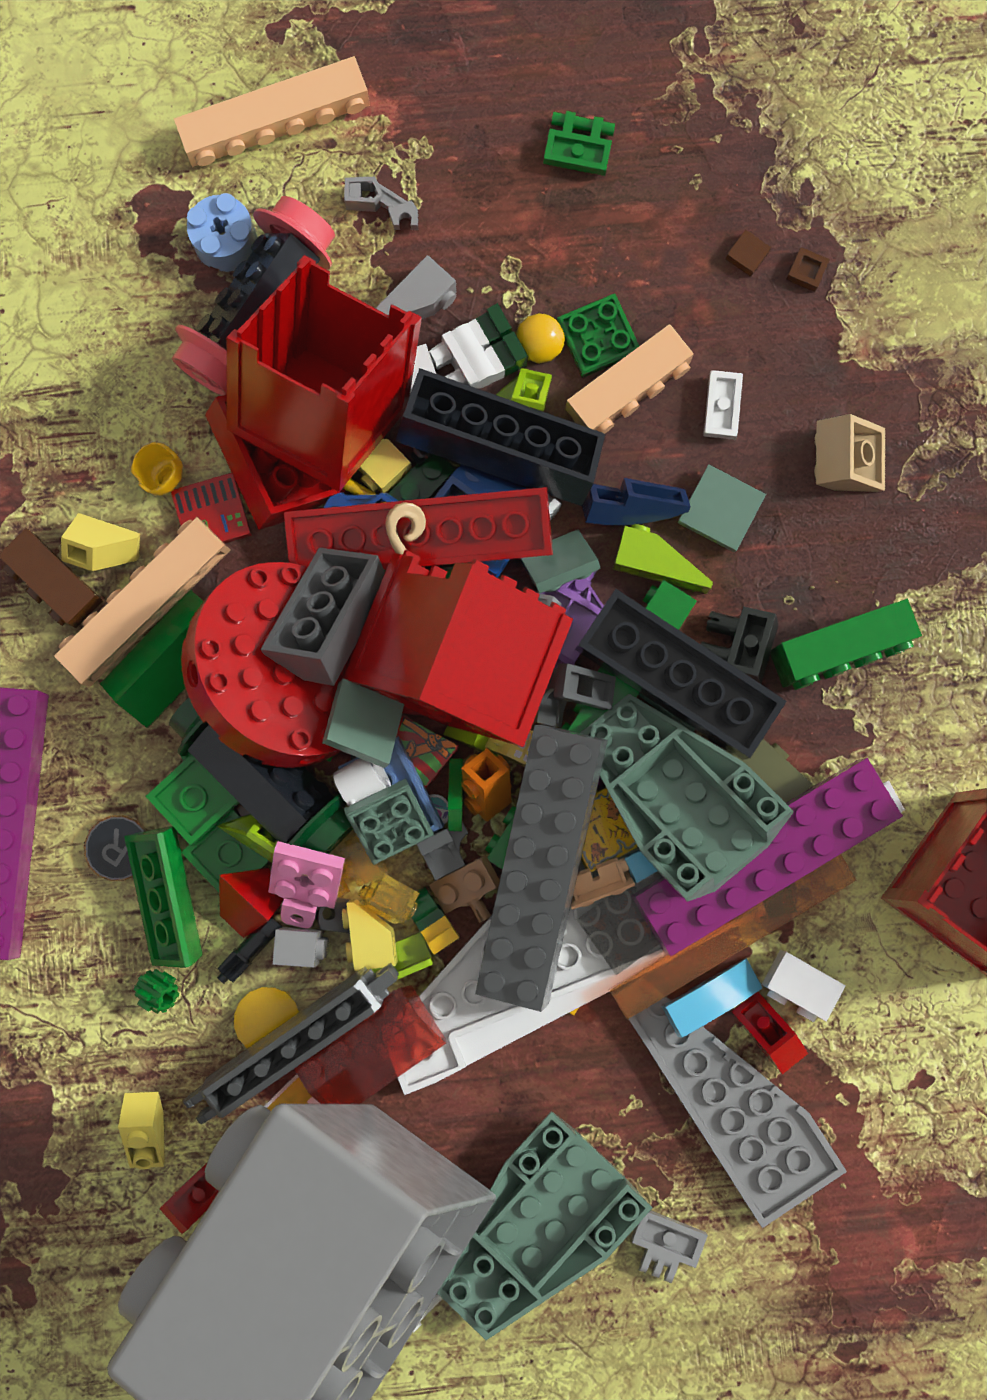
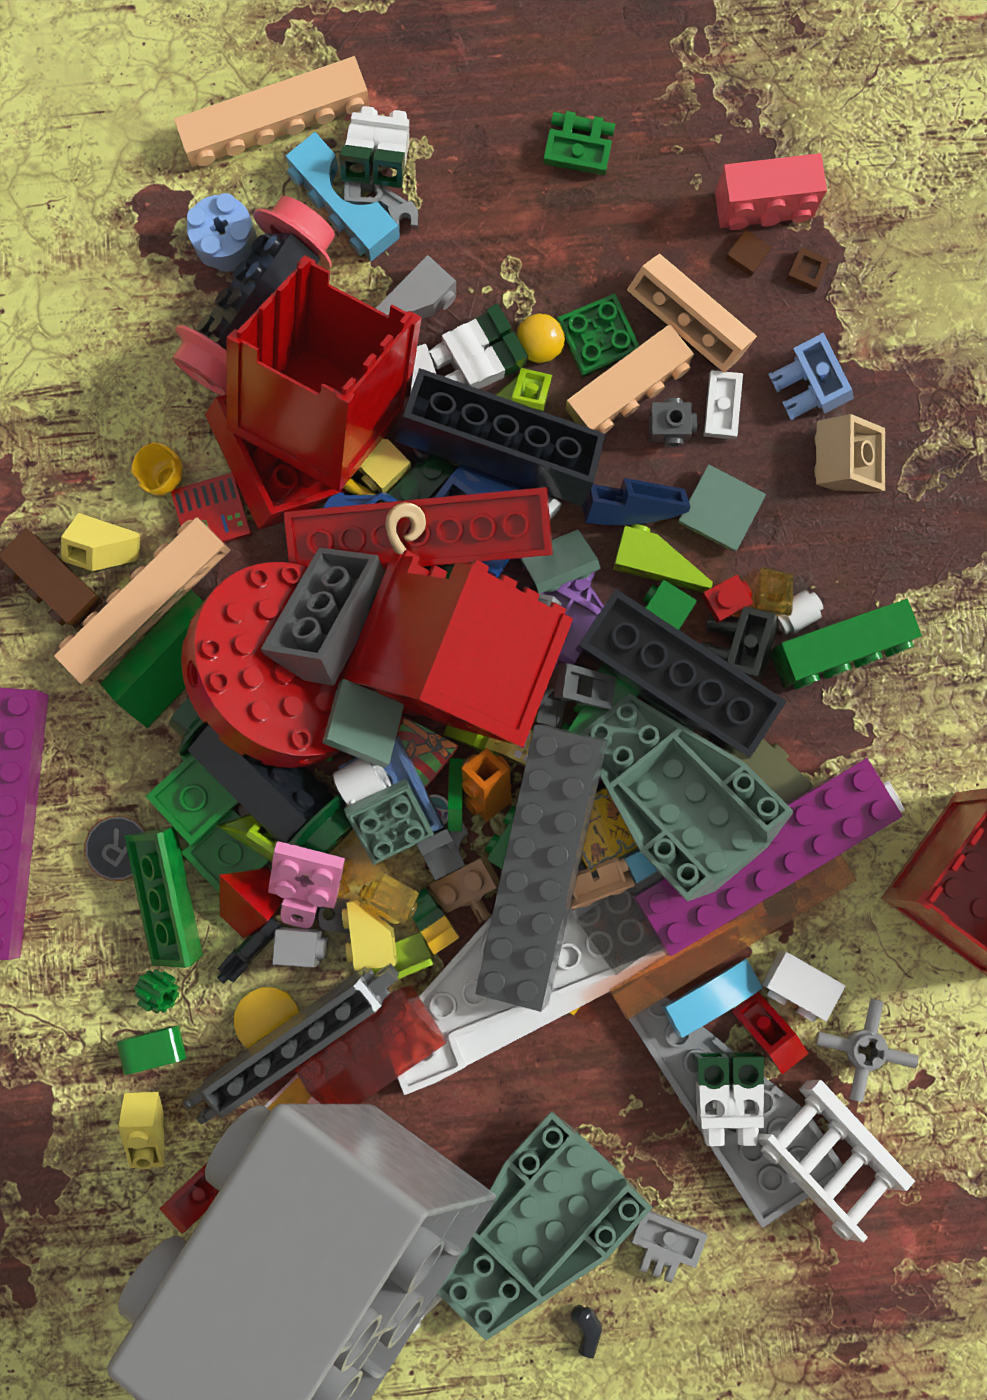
(151, 1050): none -> green beam
(367, 225): none -> medium azure arch
(377, 144): none -> hips
(590, 1327): none -> black arm
(671, 422): none -> dark grey brick
(691, 312): none -> light nougat brick
(727, 598): none -> red bracket
(734, 1107): none -> white hips
(770, 191): none -> coral brick
(774, 592): none -> clear yellow slope
(805, 612): none -> white brick
(819, 366): none -> light blue brick
(865, 1151): none -> white fence
(879, 1052): none -> light grey bar

